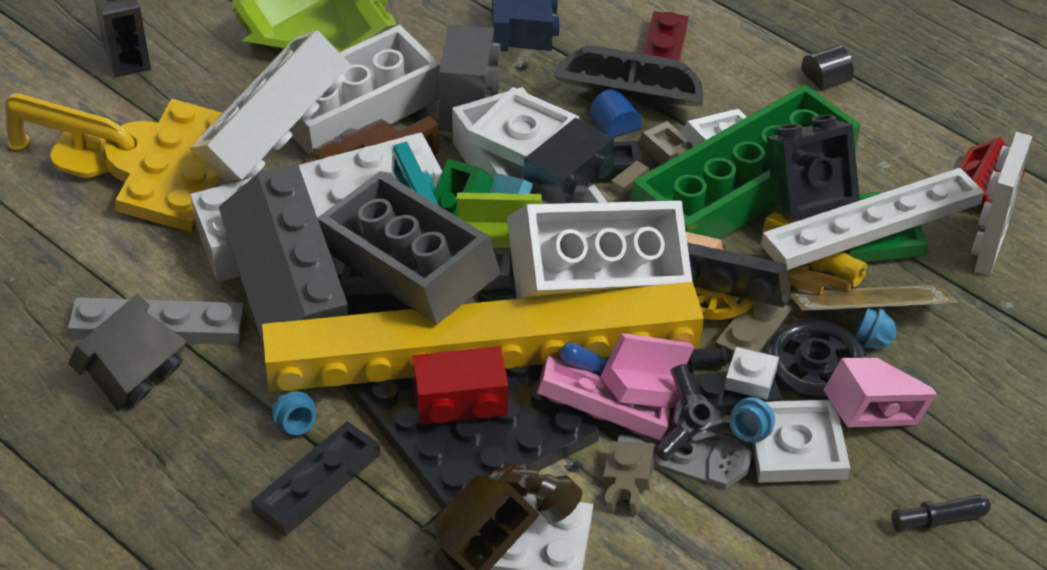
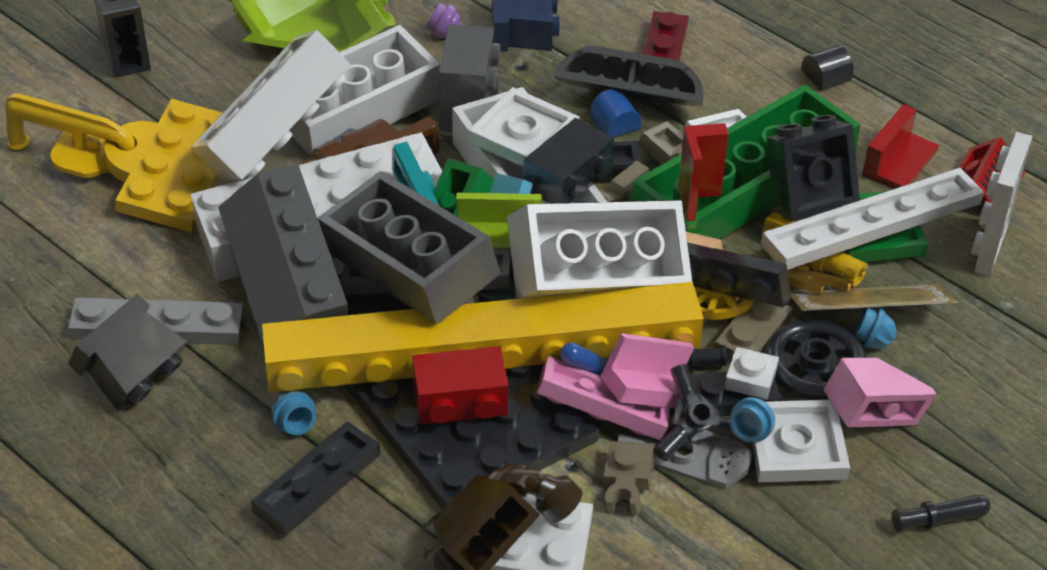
(442, 18): none -> medium lavender plate
(701, 164): none -> red panel
(896, 153): none -> red panel

